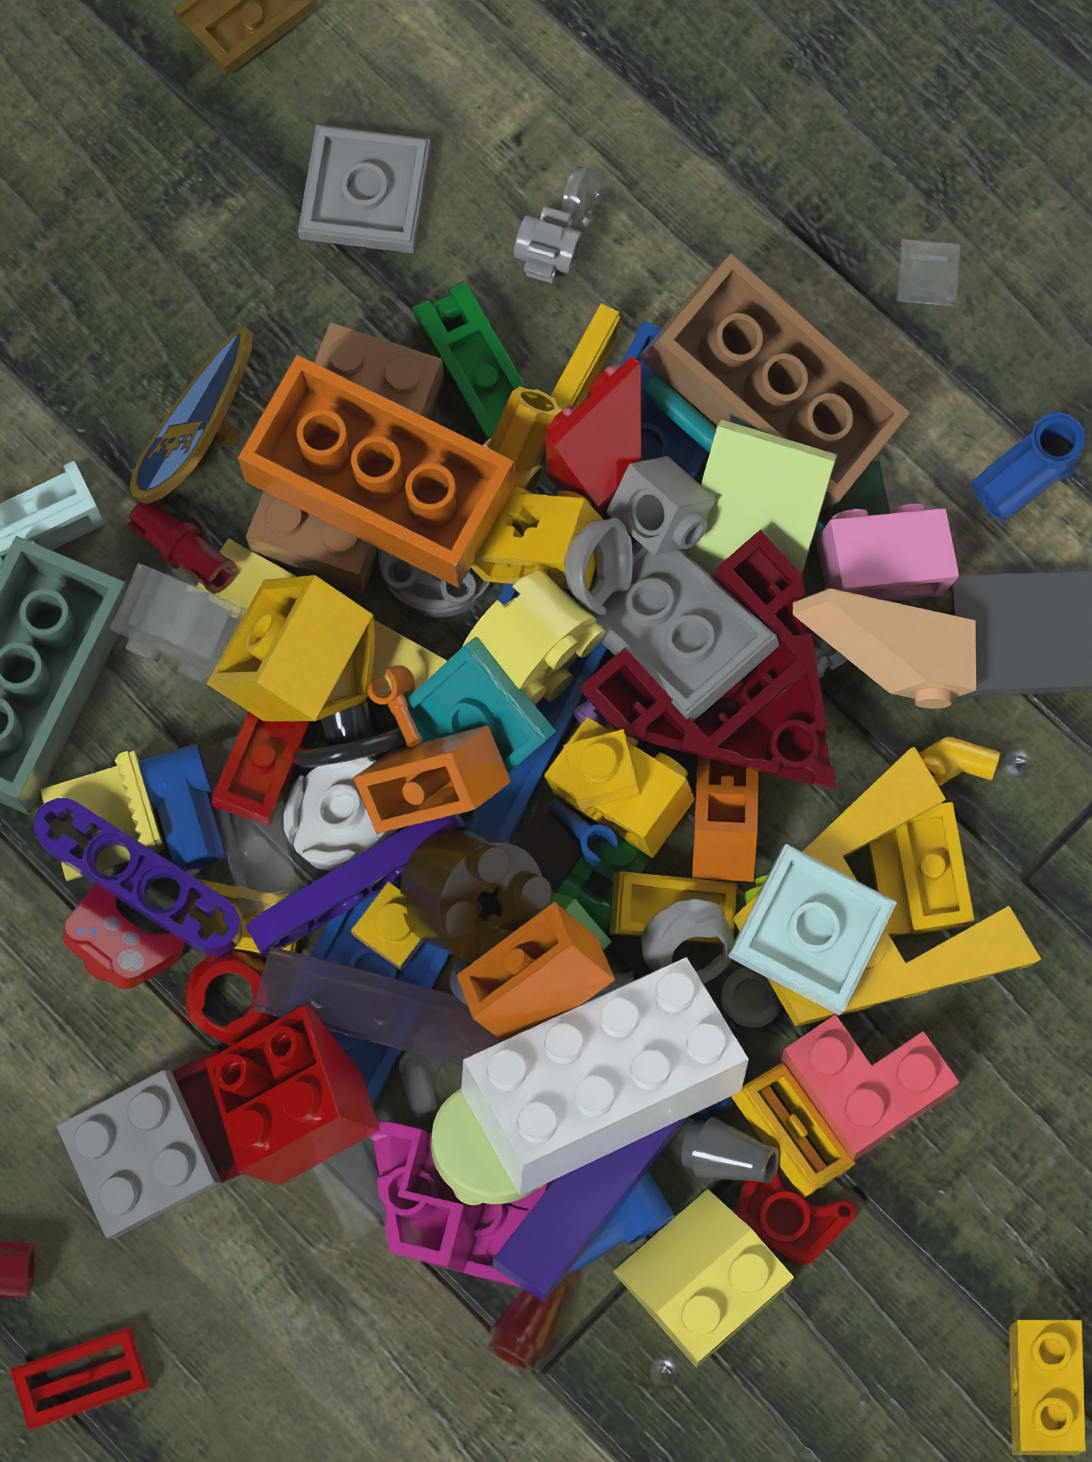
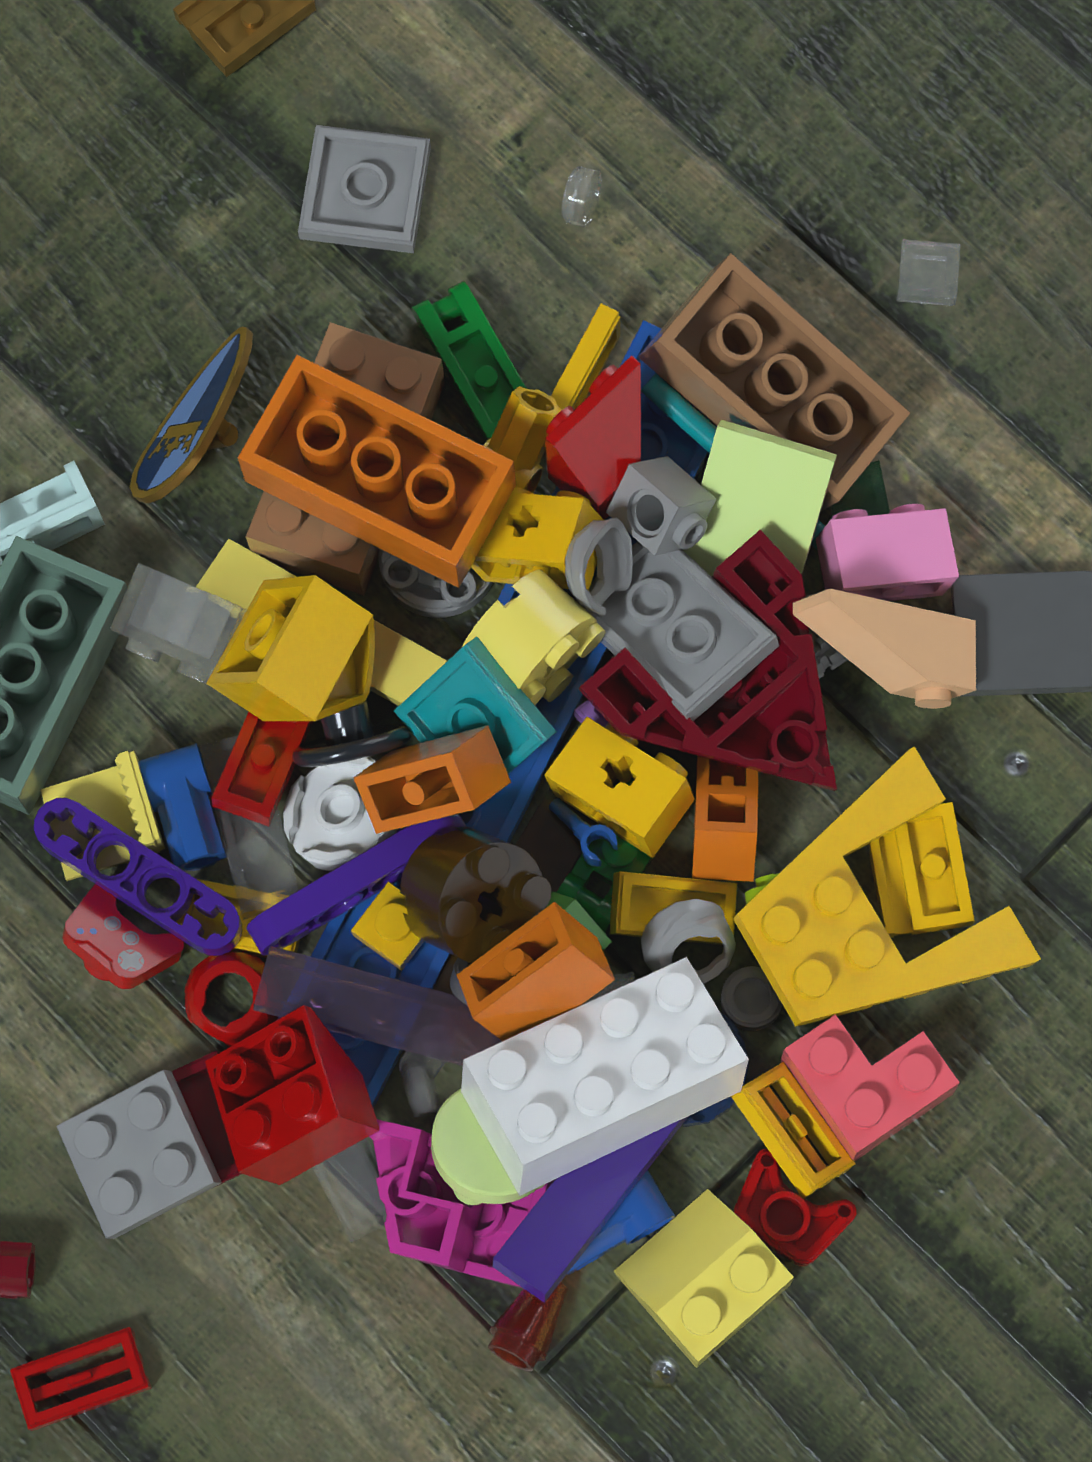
(182, 546): dark red pin -> none
(402, 687): orange hand -> none
(548, 244): light grey gear -> none
(601, 769): yellow plate -> none
(724, 1152): dark grey cone -> none
(812, 929): light aqua tile -> none
(952, 756): yellow arm -> none
(1028, 469): blue piece -> none
(1047, 1387): yellow brick -> none

